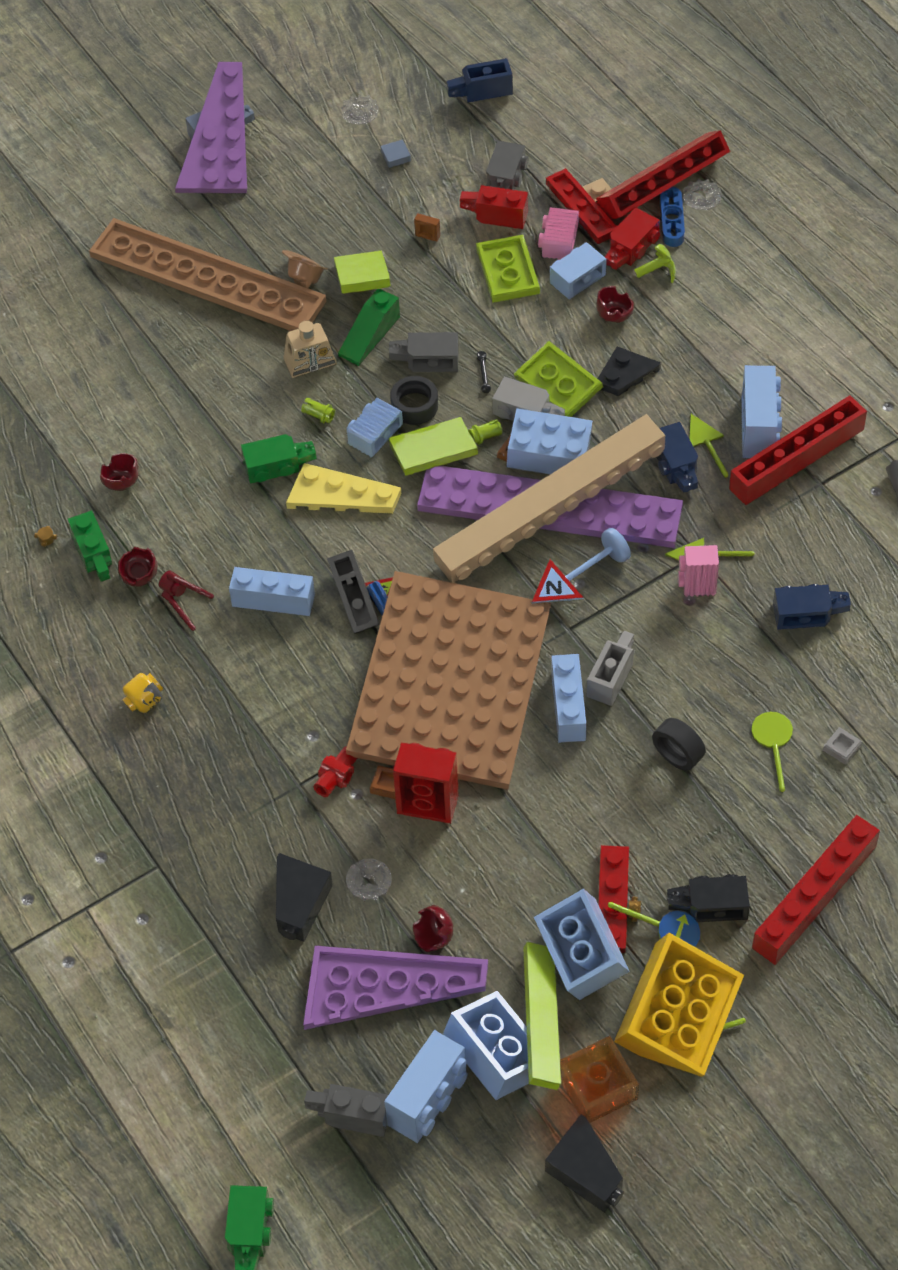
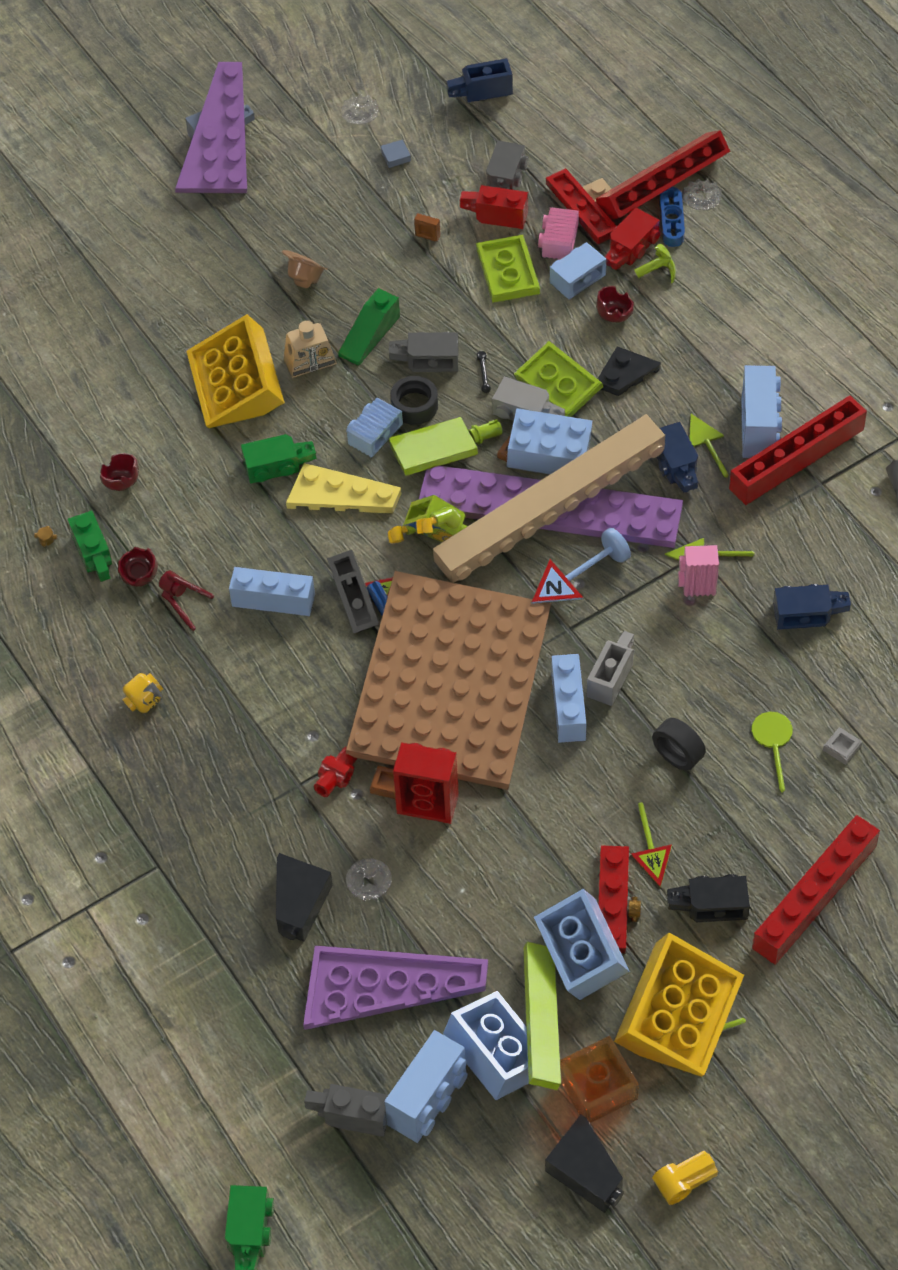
(207, 275): medium nougat plate -> none
(235, 374): none -> yellow slope
(318, 410): lime pin -> none
(362, 272): lime tile -> none
(431, 518): none -> lime torso
(433, 929): dark red hair -> none
(655, 859): none -> piece
(675, 922): blue piece -> none
(678, 1180): none -> yellow piece

